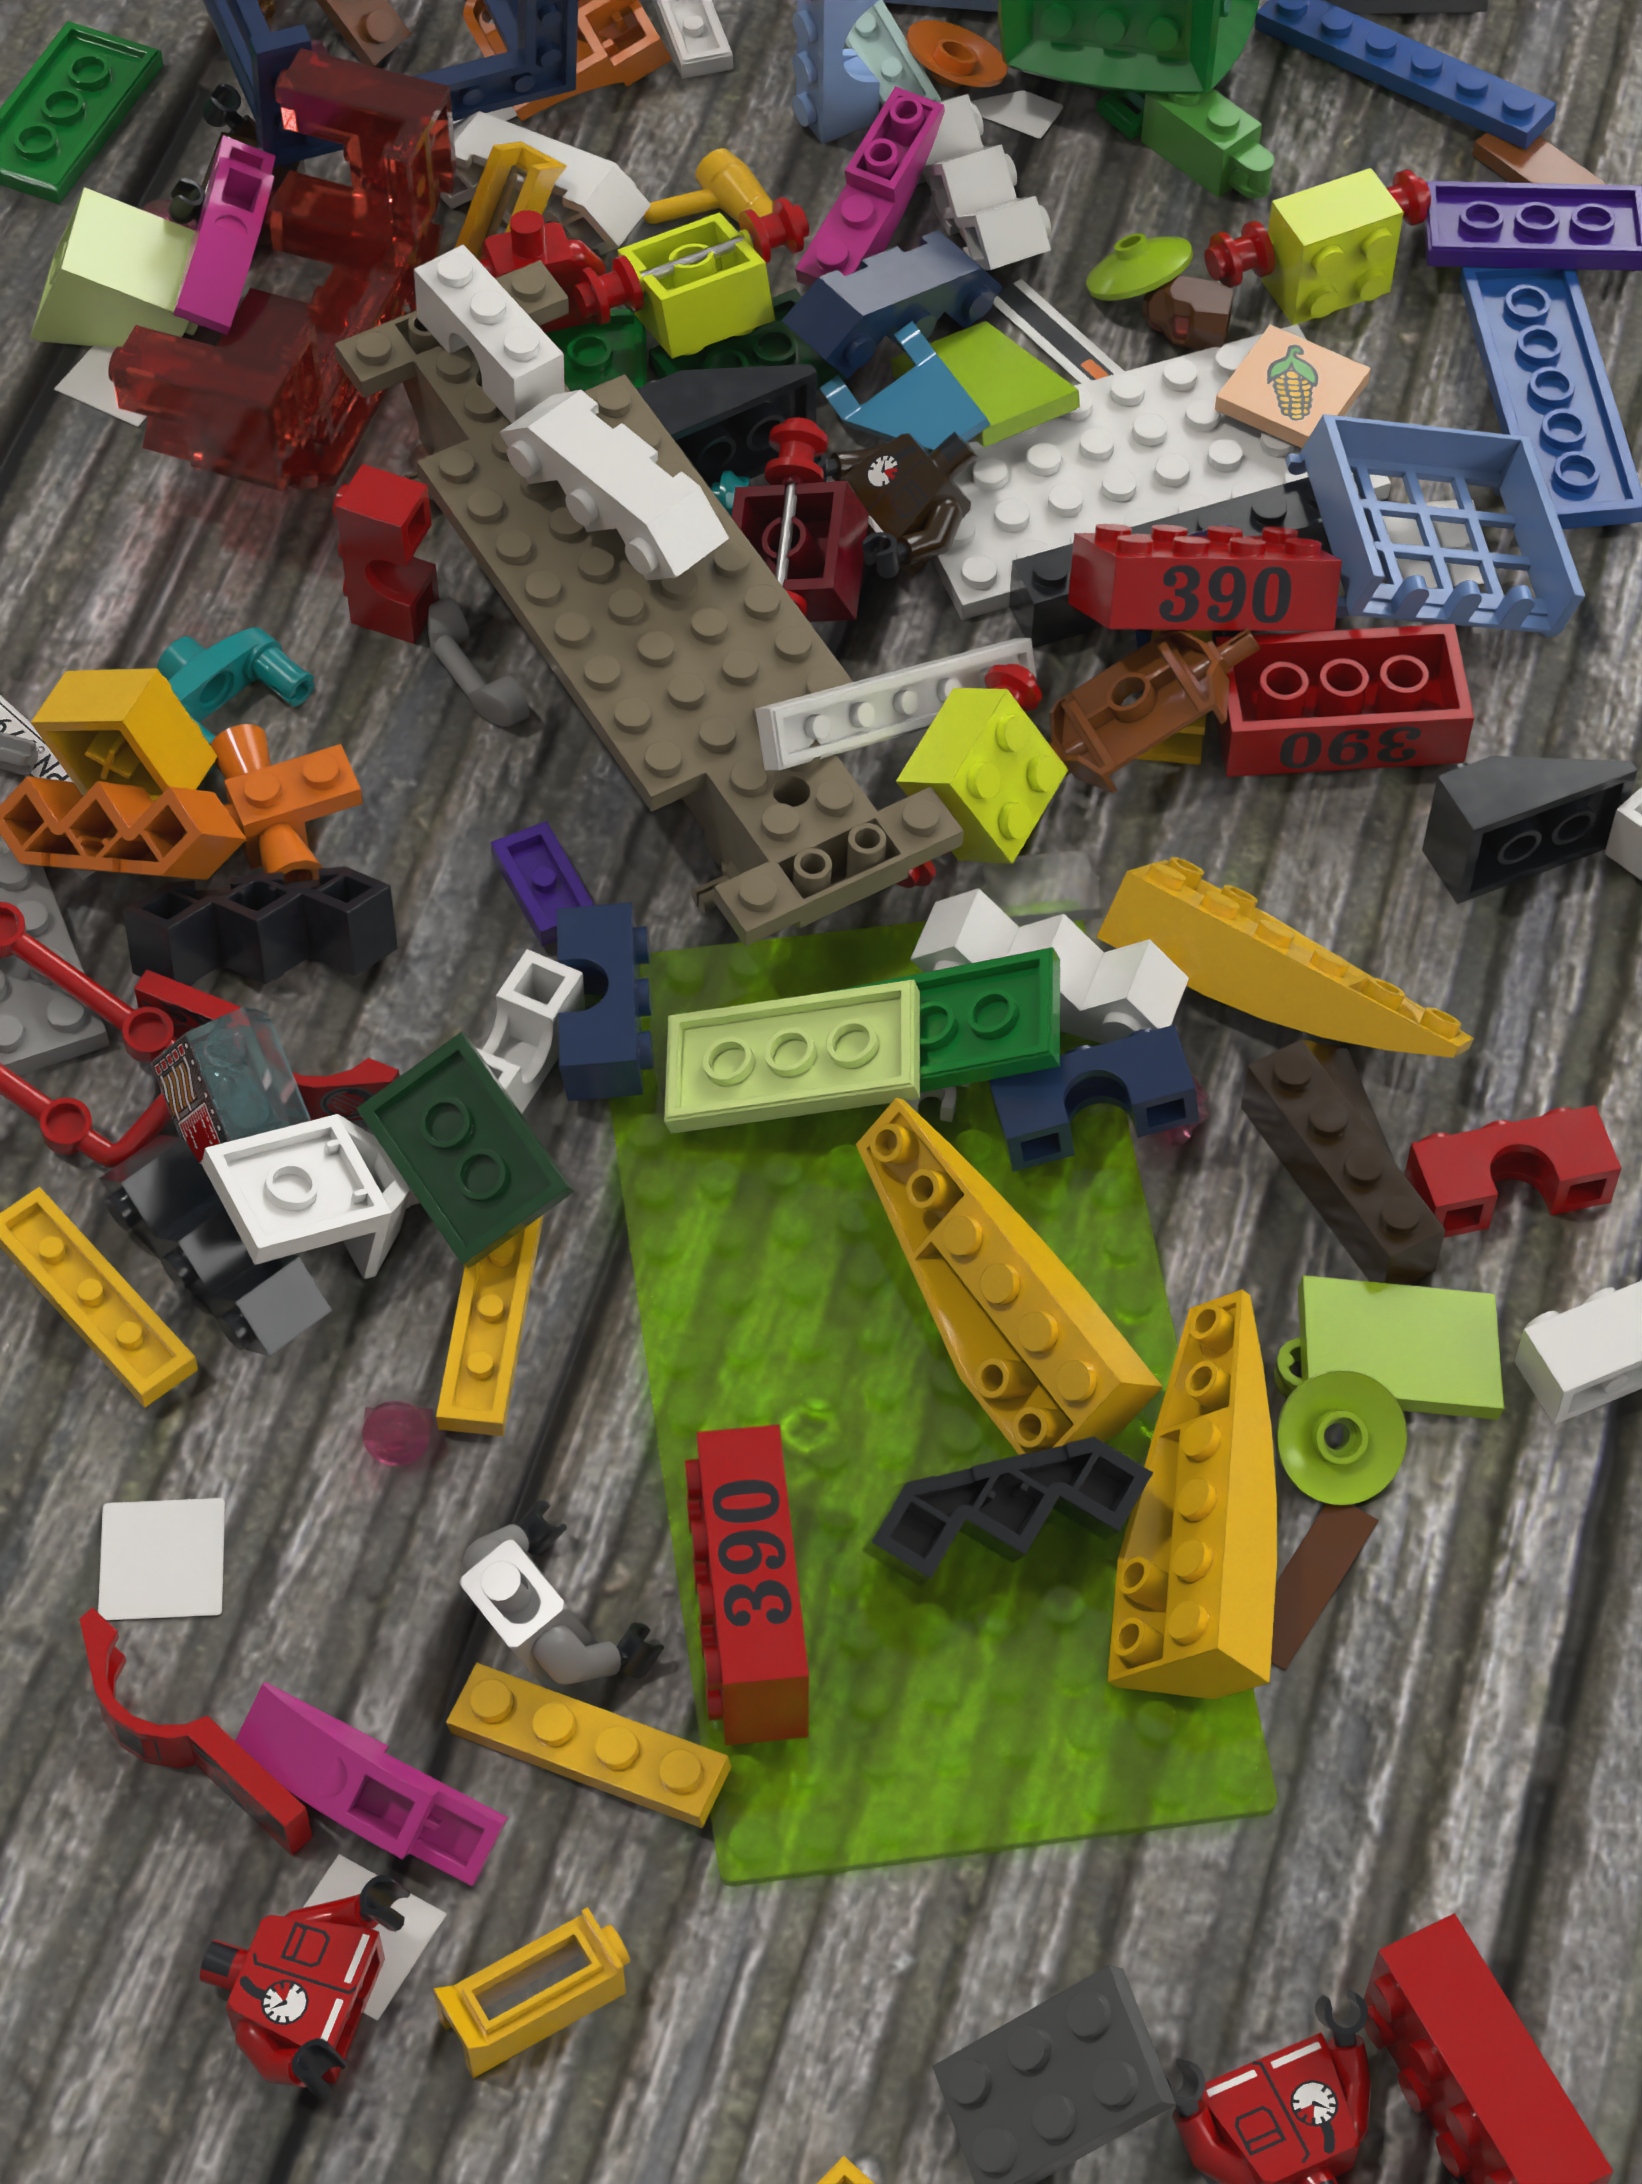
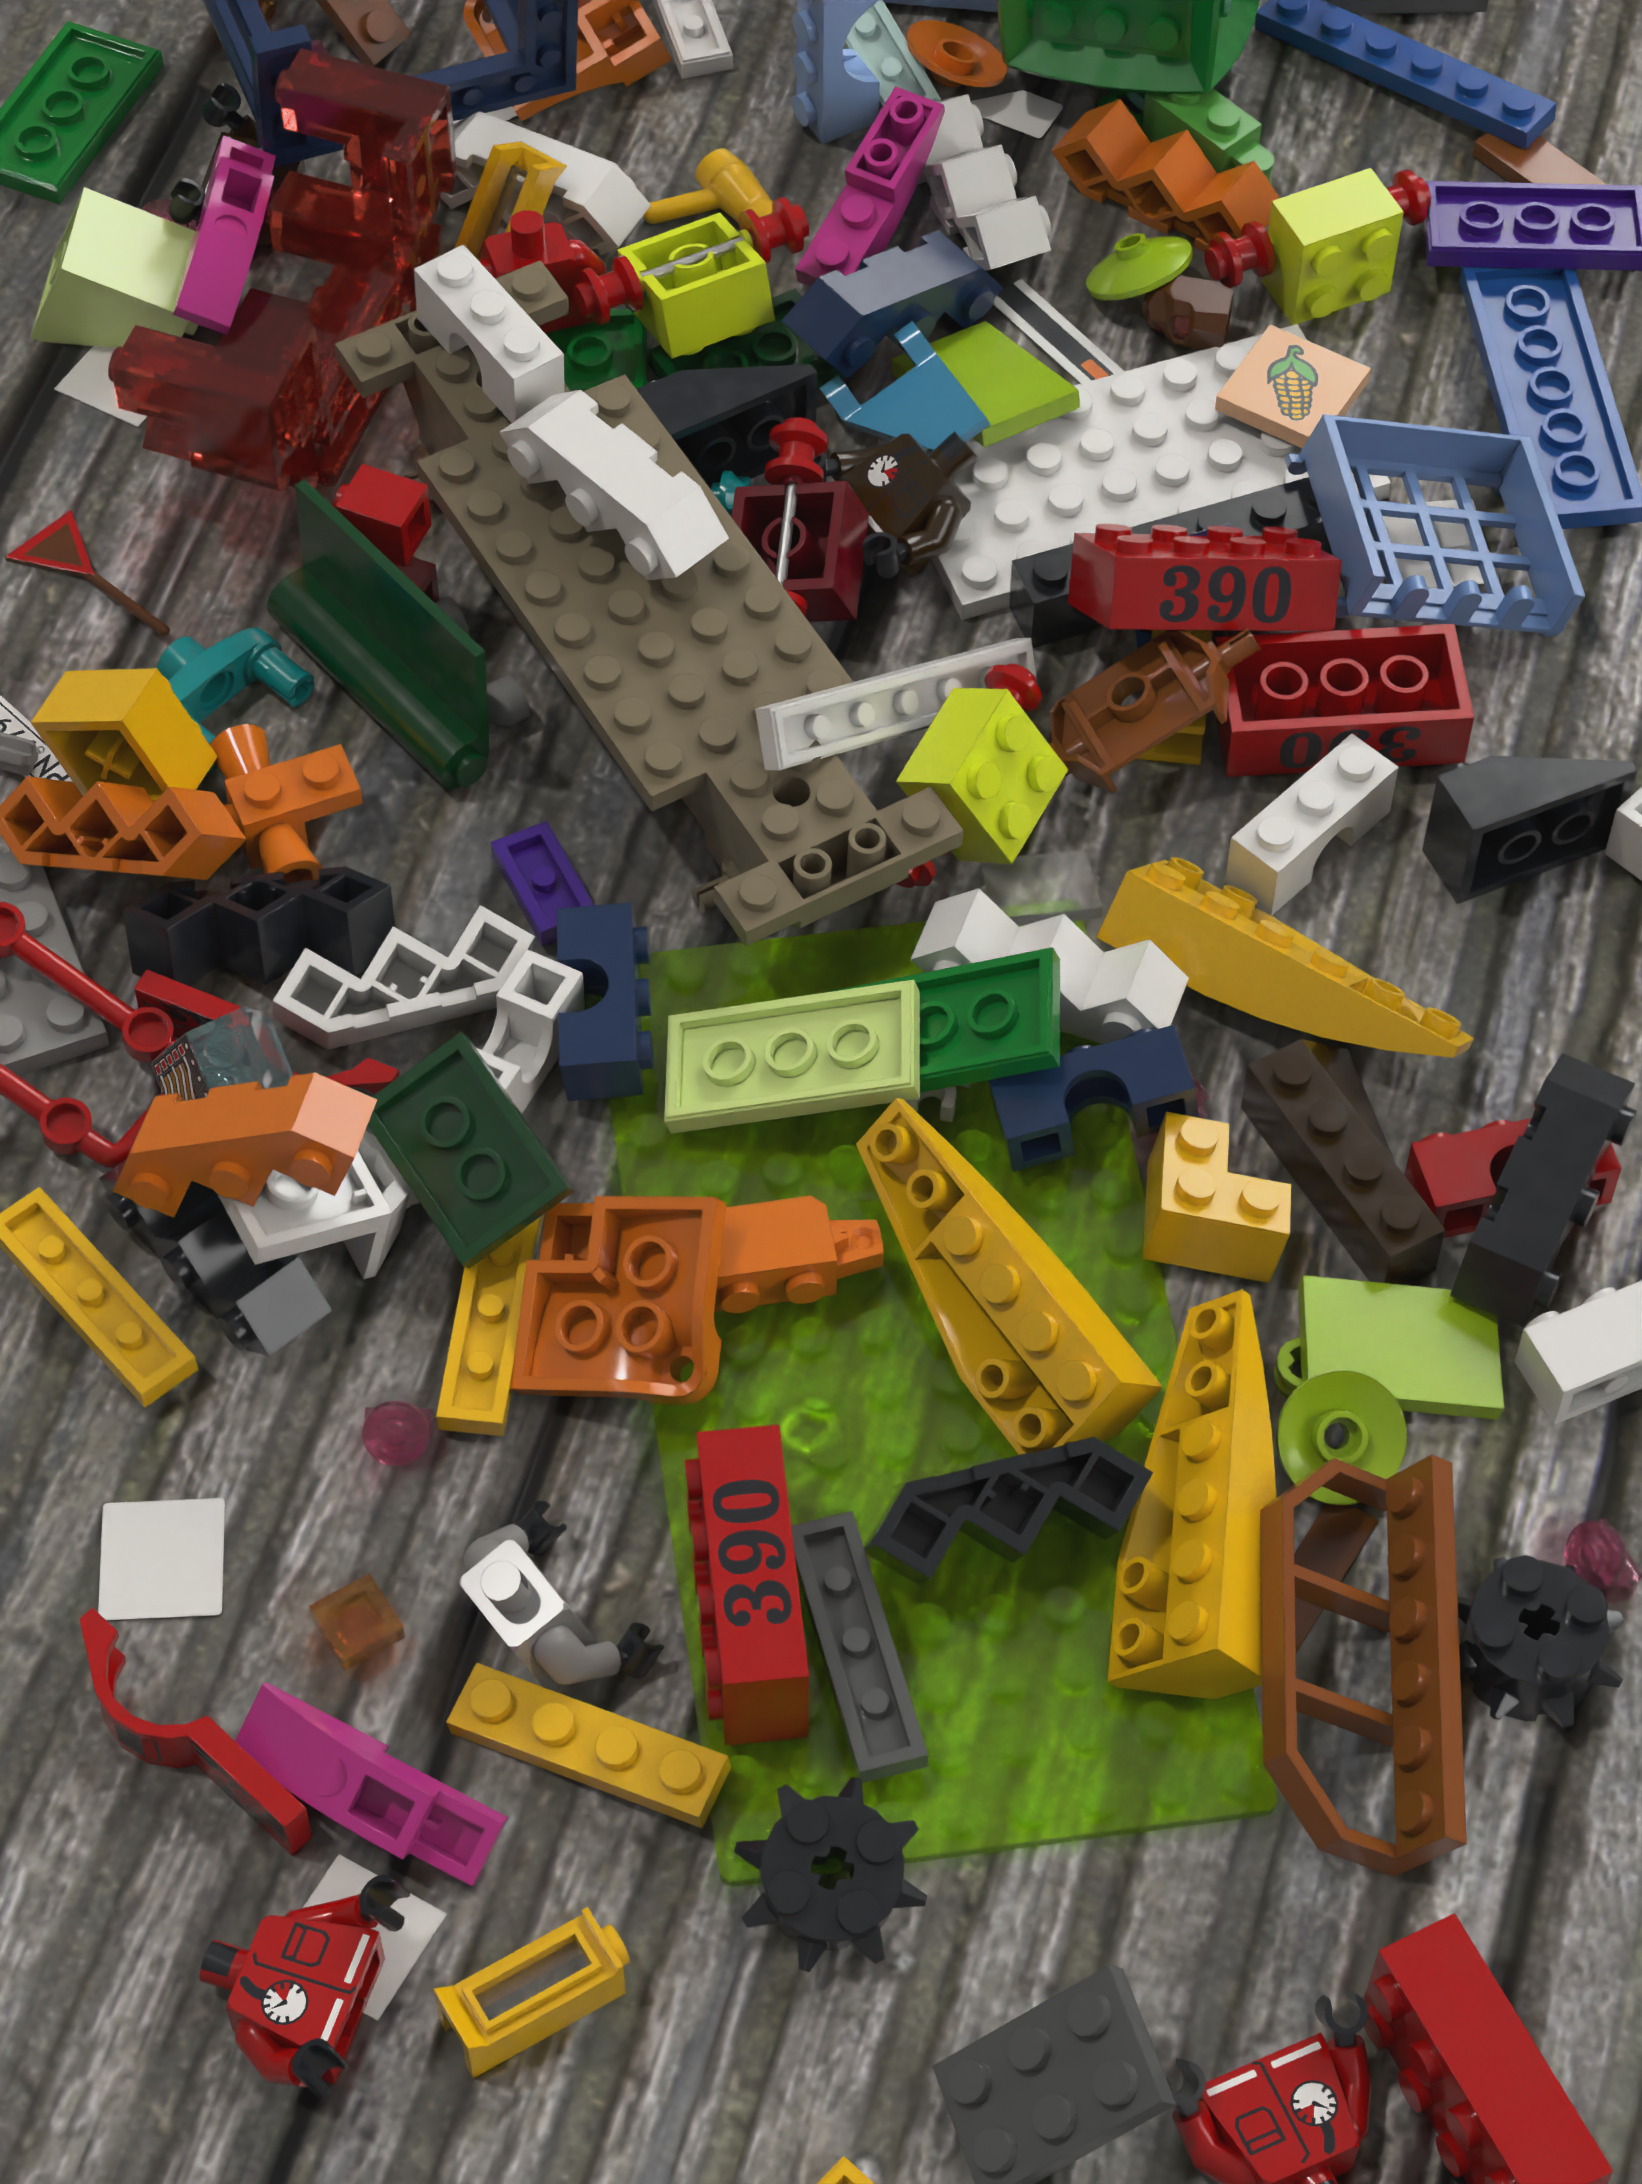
(62, 550): none -> reddish brown piece
(240, 1136): none -> orange brick
(357, 1621): none -> clear orange plate
(386, 643): none -> dark green door
(402, 986): none -> white brick
(623, 1300): none -> orange slope
(790, 1253): none -> orange hinge
(856, 1907): none -> black brick
(857, 1648): none -> dark grey plate
(1161, 181): none -> orange brick
(1205, 1214): none -> yellow brick
(1336, 797): none -> white arch
(1424, 1664): none -> dark orange plate
(1536, 1640): none -> black brick
(1544, 1190): none -> black brick
(1600, 1555): none -> clear pink plate

